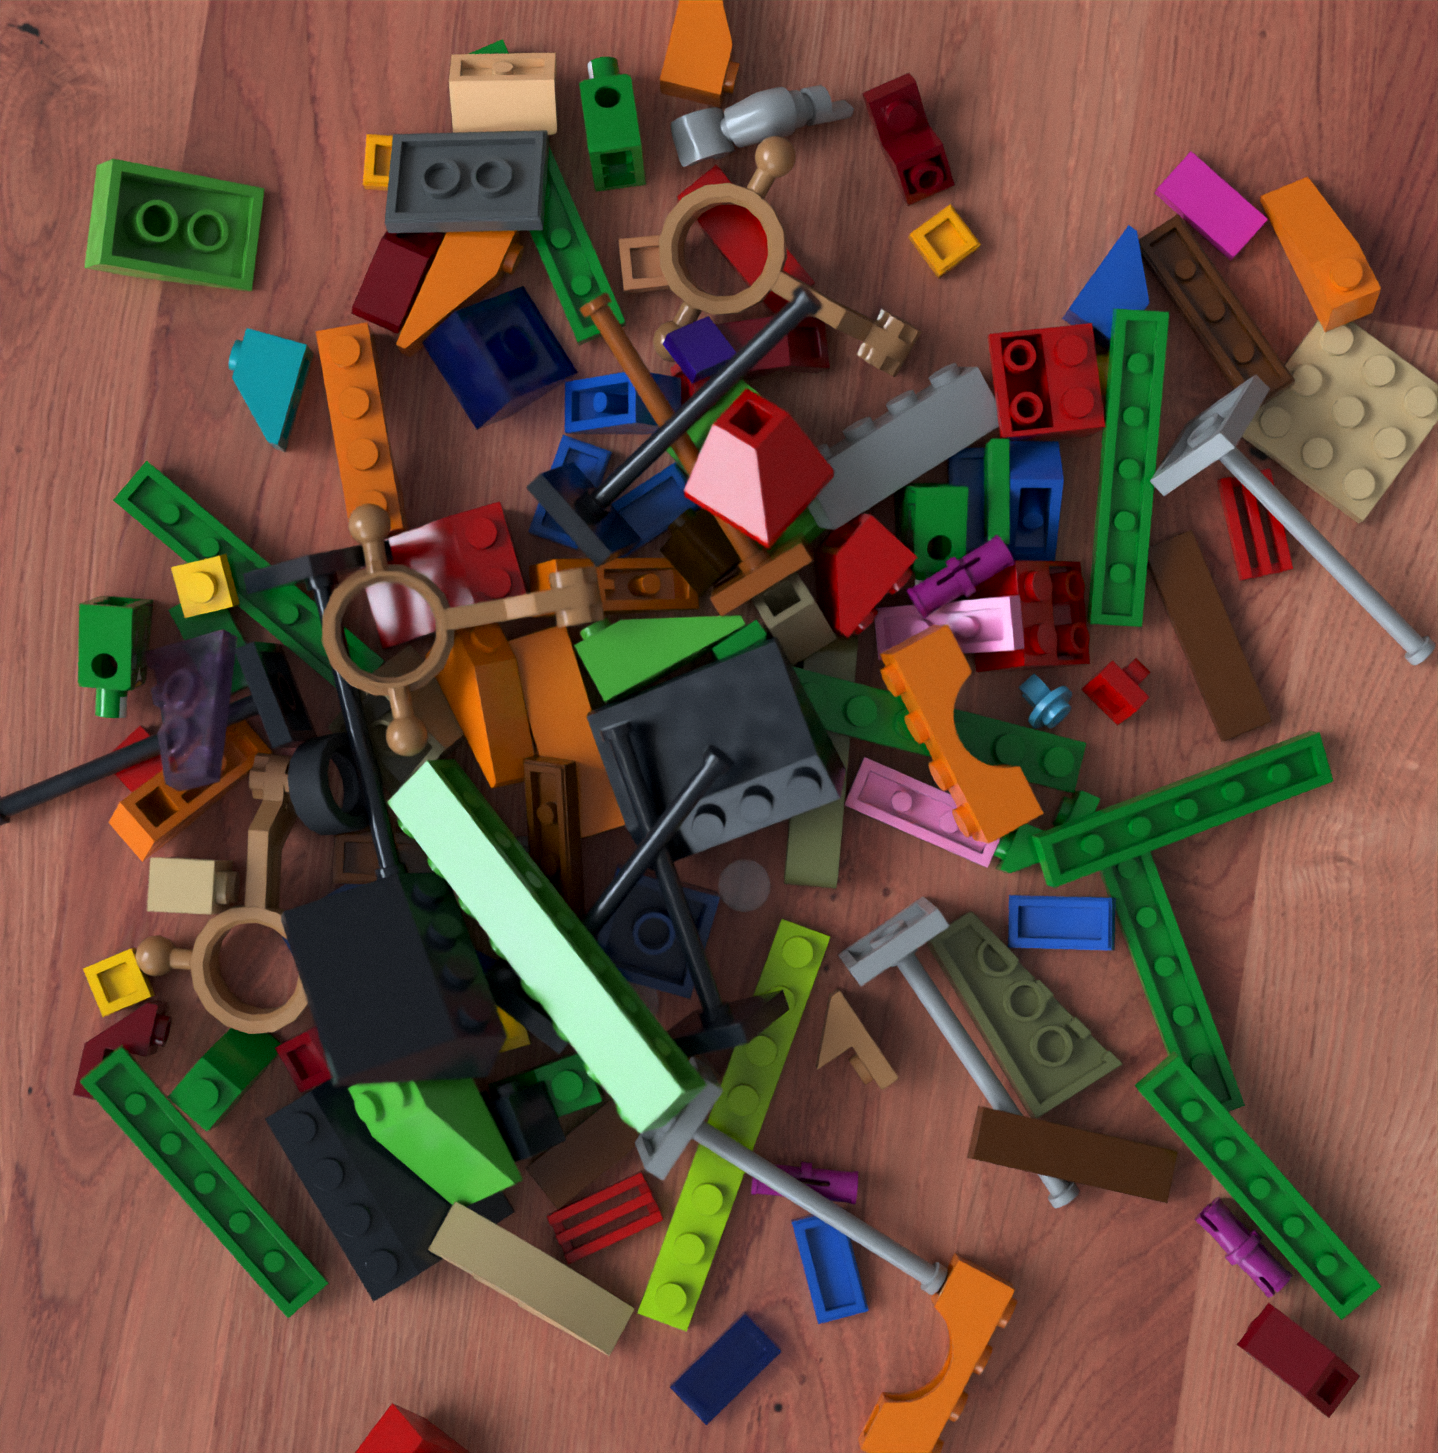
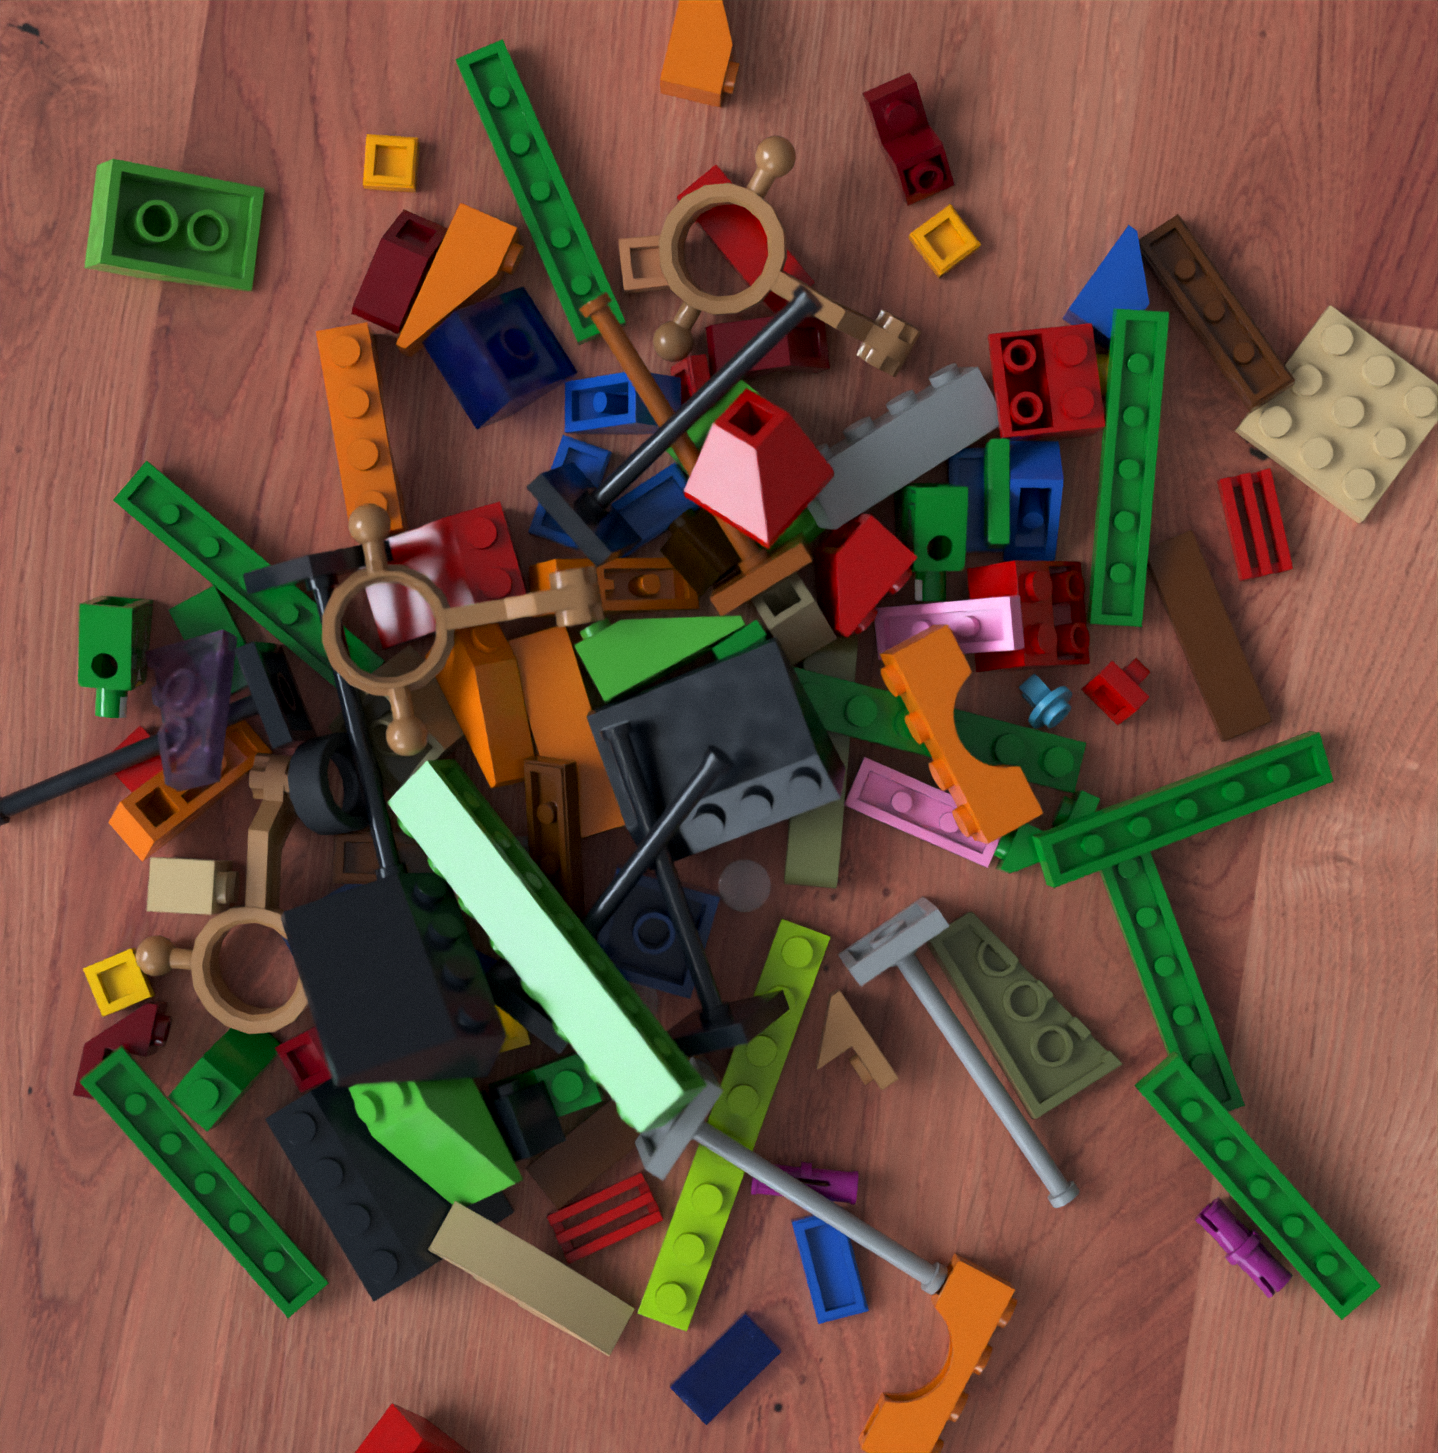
(205, 585): yellow plate -> none
(271, 381): teal slope -> none
(467, 182): dark grey tile -> none
(503, 92): light nougat panel -> none
(611, 126): green torso -> none
(699, 349): dark purple tile -> none
(750, 121): light grey piece -> none
(960, 576): magenta pin -> none
(1061, 922): blue tile -> none
(1072, 1154): reddish brown tile -> none
(1210, 205): dark pink tile -> none
(1214, 437): light grey tile -> none
(1298, 1360): dark red slope -> none
(1322, 254): orange slope -> none

